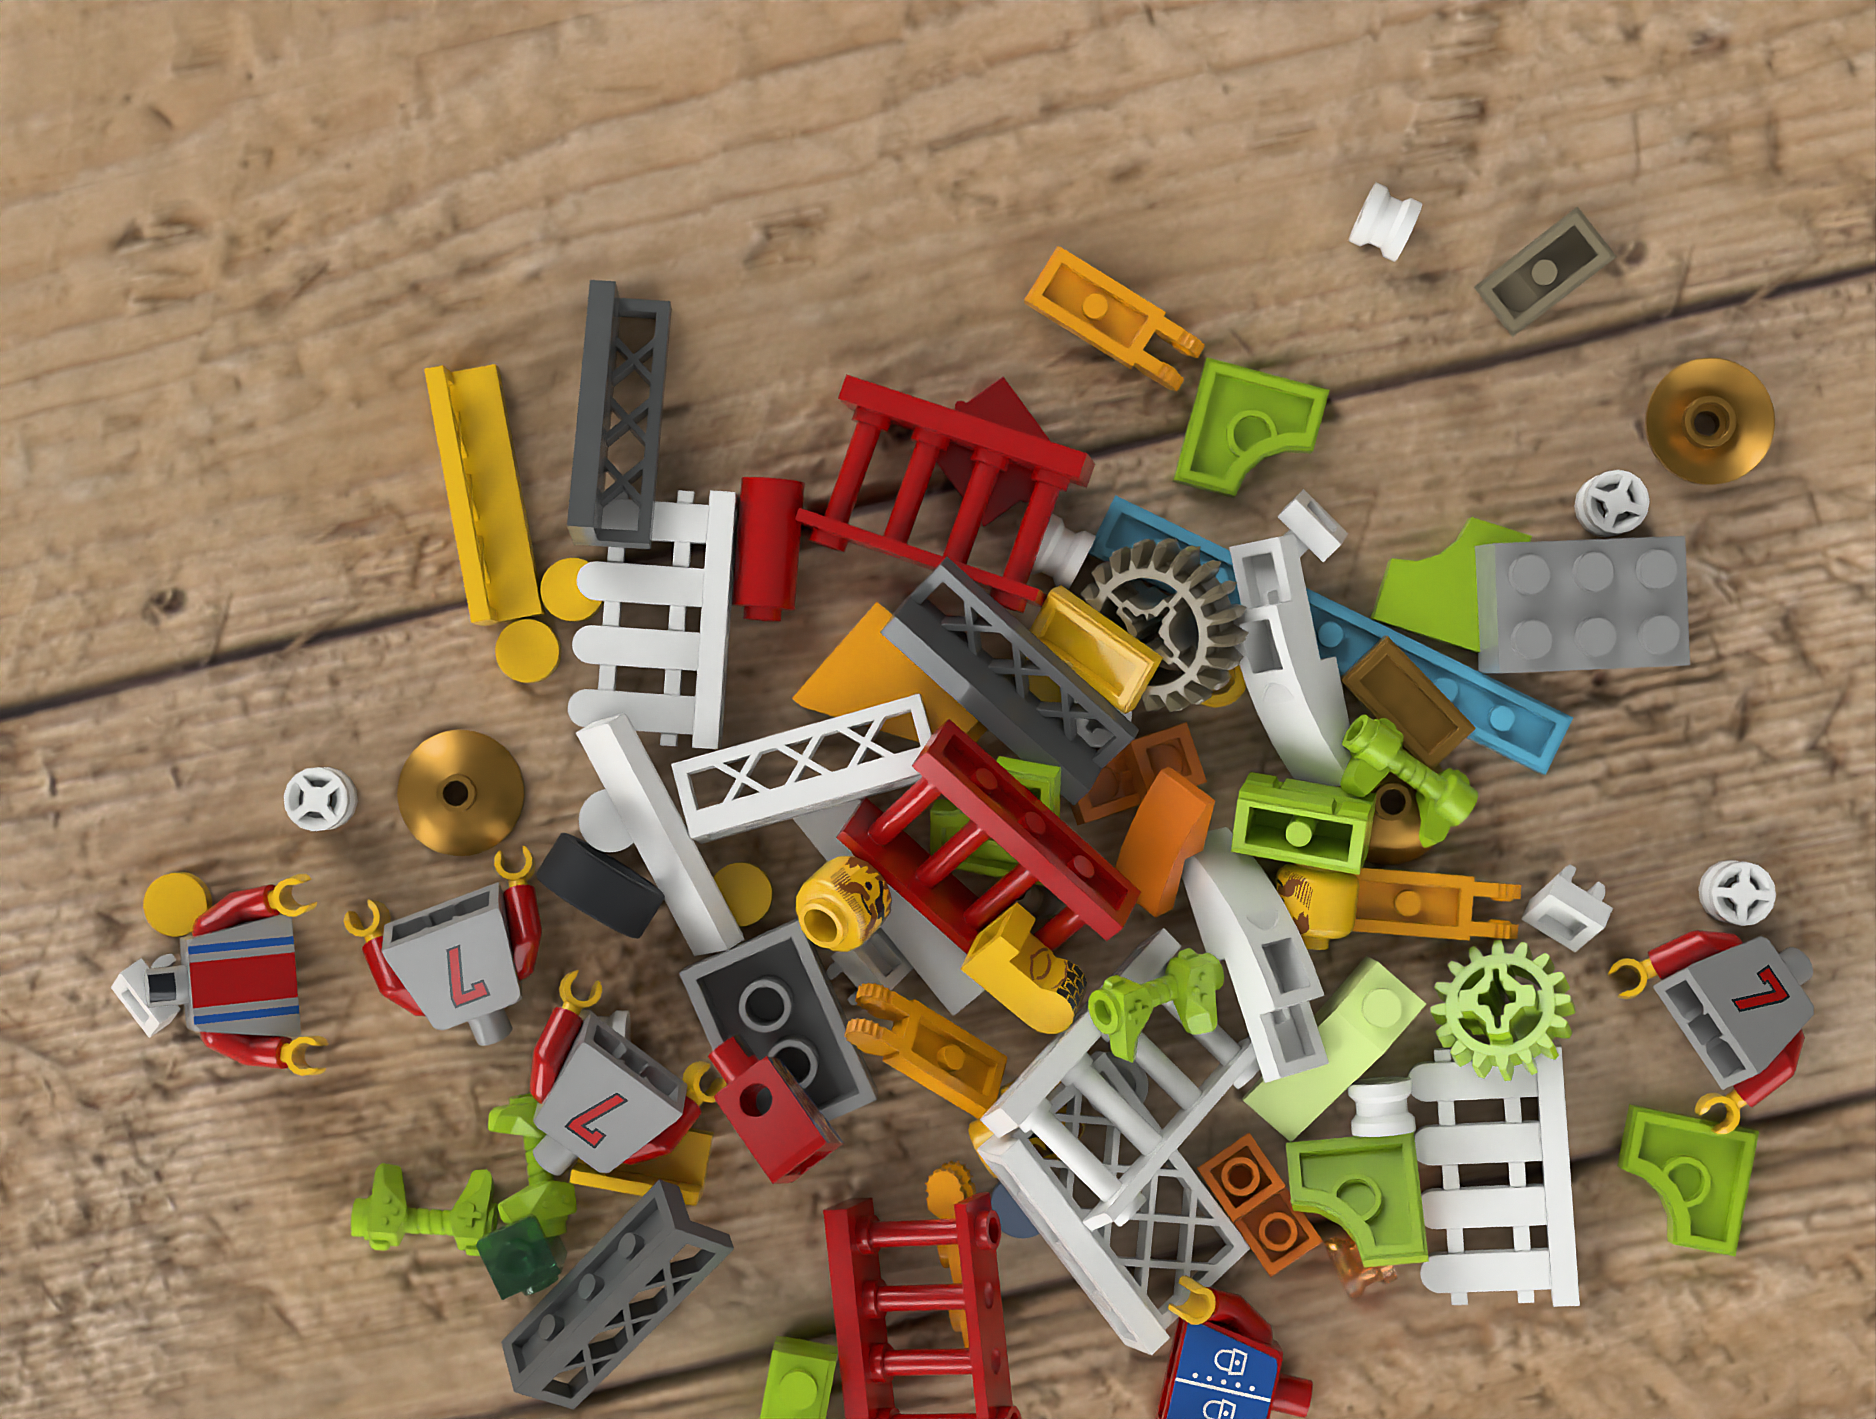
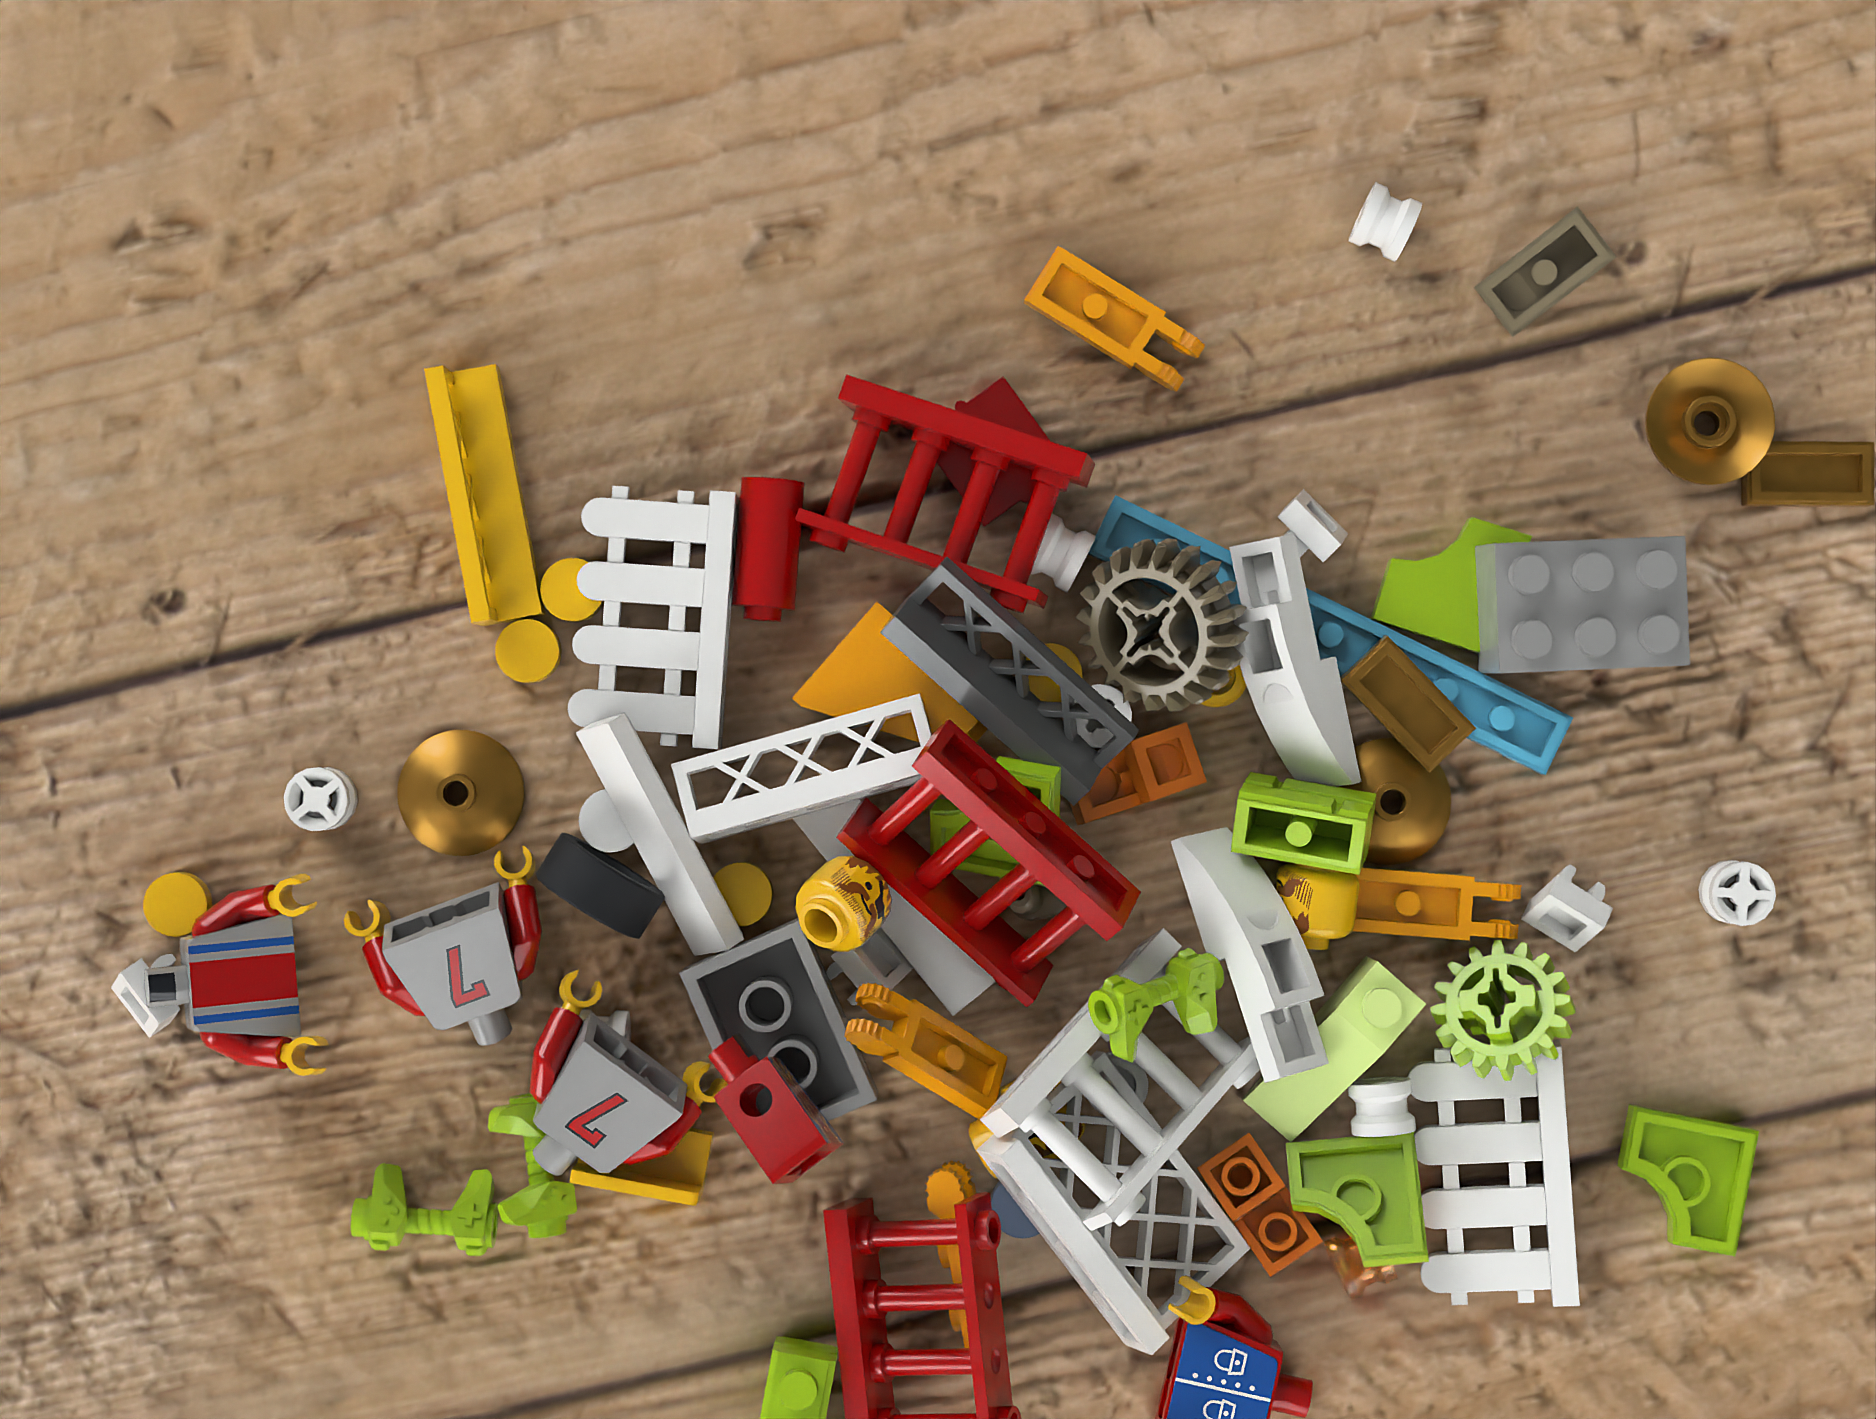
(522, 1257): clear green bracket -> none
(594, 418): dark grey fence -> none
(598, 1295): dark grey fence -> none
(1025, 973): yellow leg -> none
(1096, 648): yellow tile -> none
(1162, 835): orange slope -> none
(1243, 420): lime tile -> none
(1377, 749): lime piece -> none
(1624, 505): white wheel -> none
(1735, 1007): light grey torso -> none
(1812, 475): none -> pearl gold tile

